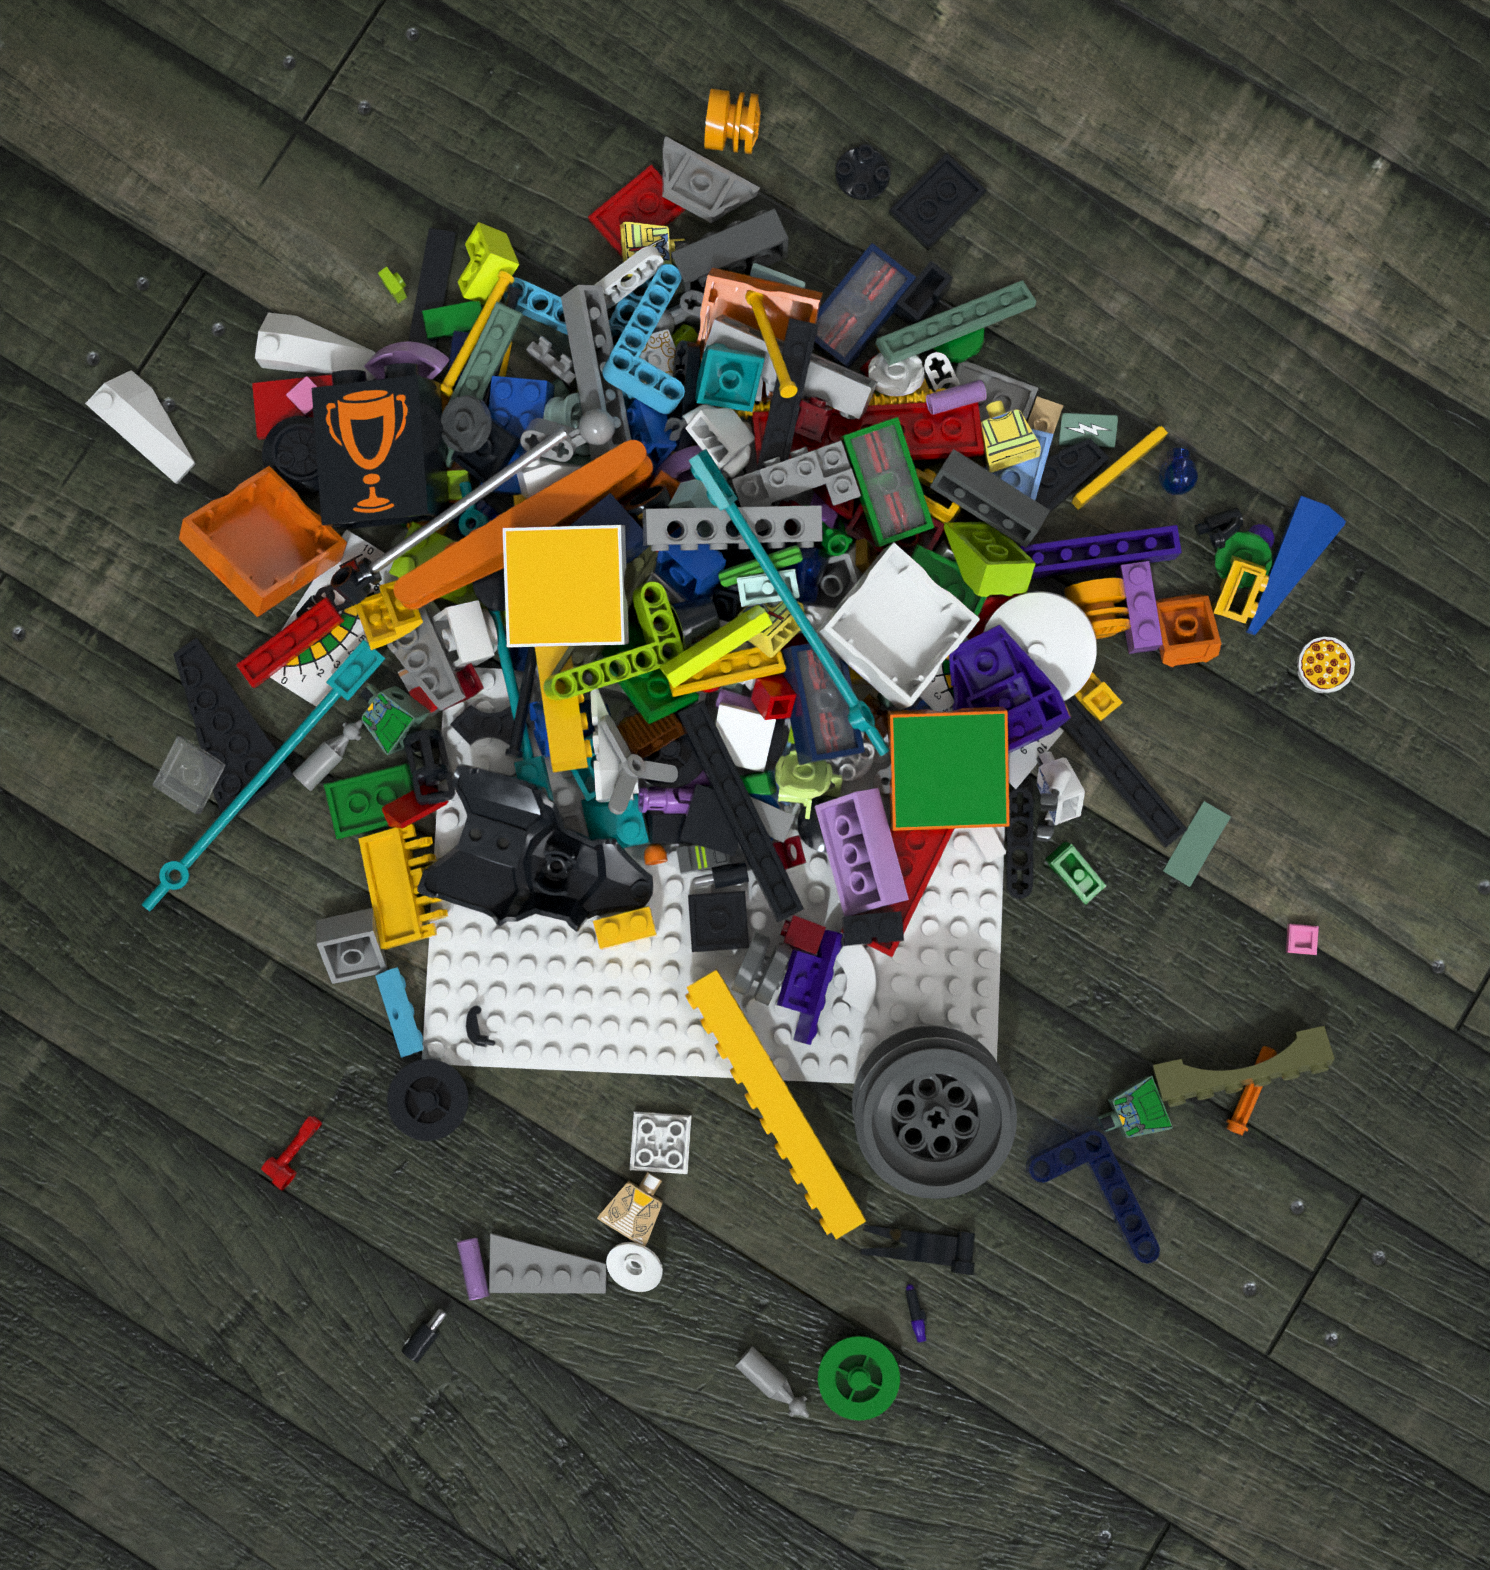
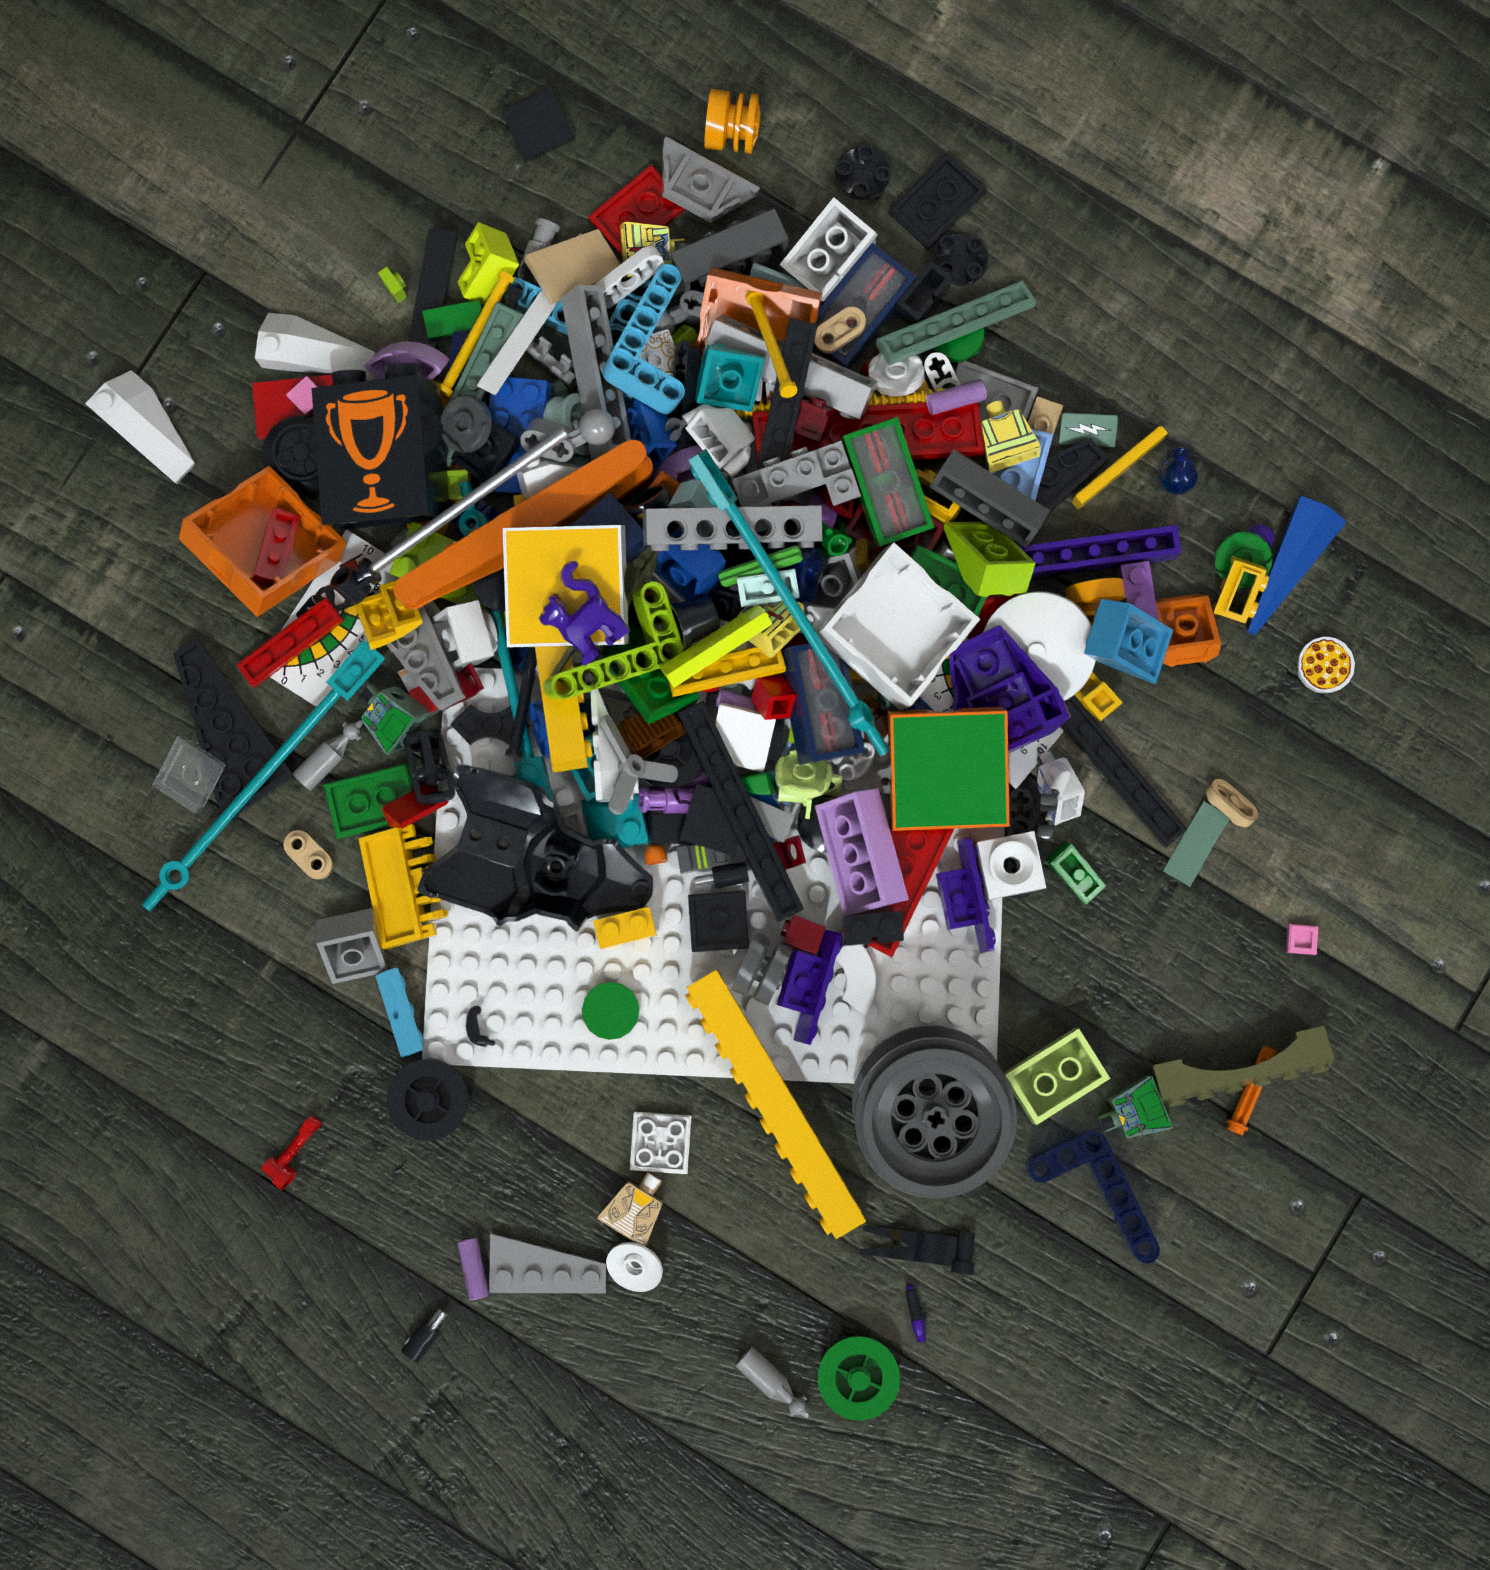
(276, 546): none -> red plate
(308, 854): none -> tan plate
(517, 344): none -> white sticker
(538, 125): none -> black tile
(542, 238): none -> light grey piece
(571, 263): none -> tan tile
(588, 619): none -> dark purple animal
(610, 1010): none -> green tile
(829, 249): none -> white piece
(838, 329): none -> tan plate
(961, 257): none -> black dish
(963, 897): none -> dark purple bracket
(1024, 852): none -> white piece
(1056, 1076): none -> yellowish green brick
(1128, 640): none -> dark azure slope
(1221, 526): black plant -> none
(1231, 803): none -> tan plate

